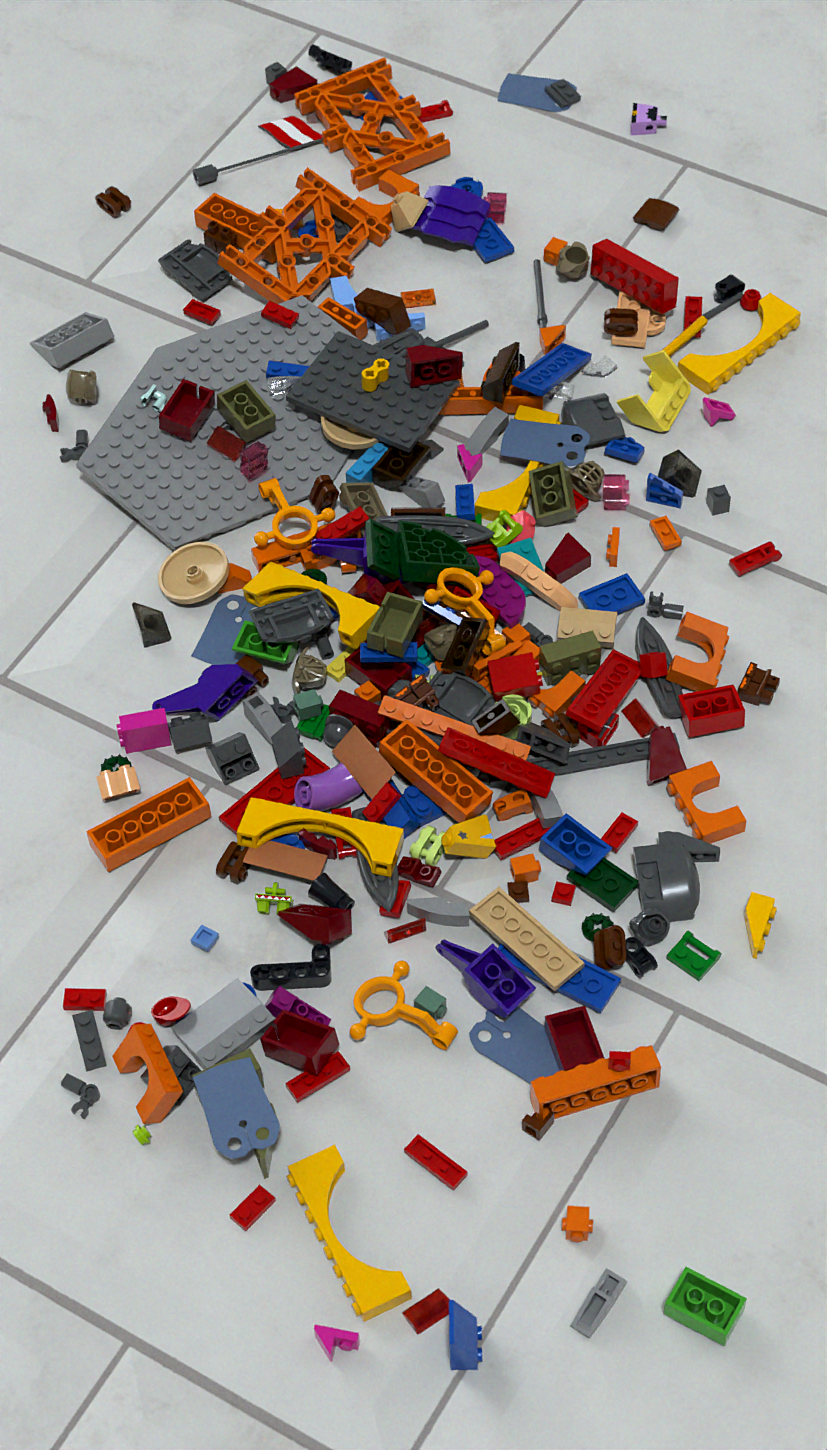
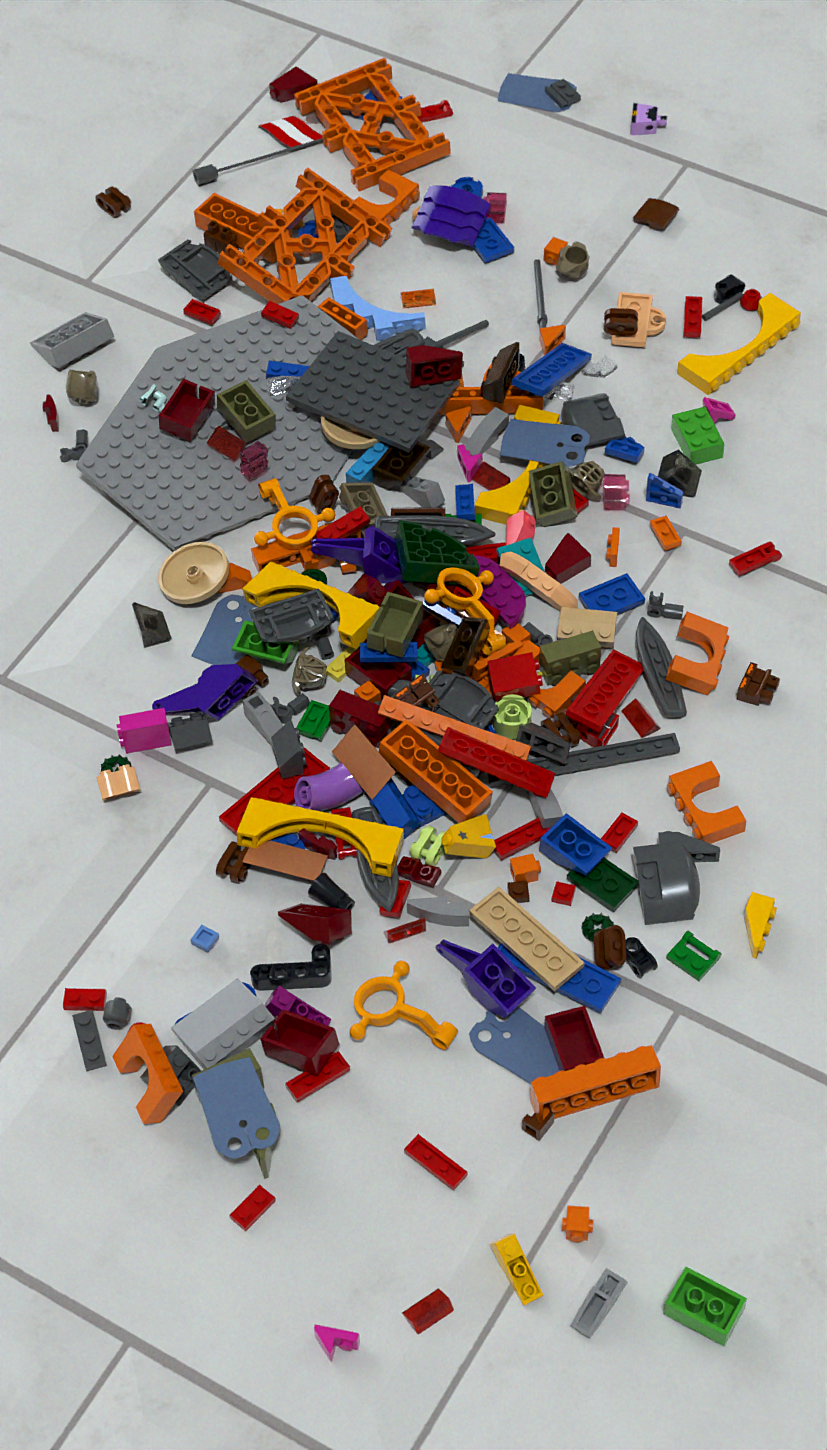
(88, 1093): dark grey bar -> none
(142, 1134): lime plate -> none
(149, 824): orange brick -> none
(169, 1010): red cap -> none
(232, 758): dark grey slope -> none
(264, 900): lime hips -> none
(274, 71): dark grey brick -> none
(307, 704): sand green brick -> none
(328, 59): black brick -> none
(335, 729): dark grey cap -> none
(369, 1287): yellow arch -> none
(374, 375): yellow axle -> none
(381, 803): red plate -> none
(382, 549): dark green plate -> none
(383, 310): reddish brown wedge -> none
(407, 210): tan slope -> none
(431, 1002): sand green brick -> none
(458, 421): none -> orange slope
(463, 1338): blue slope -> none
(490, 477): none -> clear red slope
(496, 719): dark brown slope -> none
(502, 536): lime plate -> none
(512, 805): orange leg -> none
(516, 1268): none -> yellow slope
(619, 1060): red plate -> none
(634, 276): red brick -> none
(646, 928): dark grey hair -> none
(653, 664): red panel -> none
(663, 756): dark red slope -> none
(666, 401): light yellow windscreen -> none
(685, 335): yellow axle -> none
(697, 435): none -> bright green brick
(711, 710): red slope -> none
(718, 500): dark grey brick -> none

